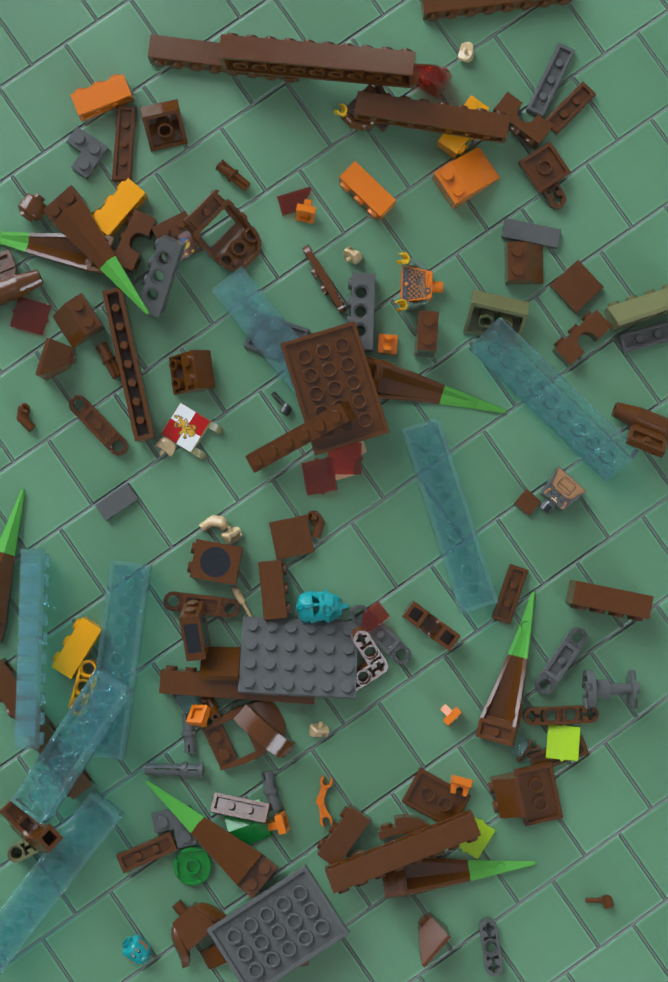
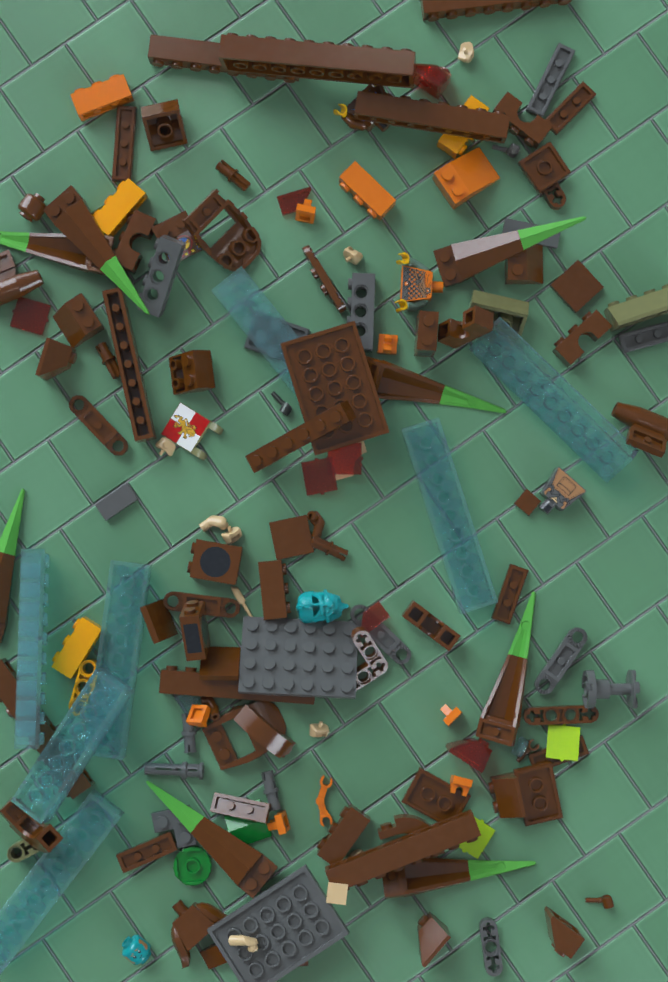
(23, 414): reddish brown arm -> none
(91, 152): dark grey plate -> none
(158, 621): none -> reddish brown tile
(241, 940): none -> tan arm
(329, 548): none -> reddish brown axle
(337, 893): none -> tan tile
(468, 258): none -> reddish brown plate
(471, 751): none -> clear red slope
(474, 325): none -> reddish brown arch
(512, 151): none -> dark grey hand
(564, 936): none -> reddish brown slope
(609, 599): reddish brown brick -> none

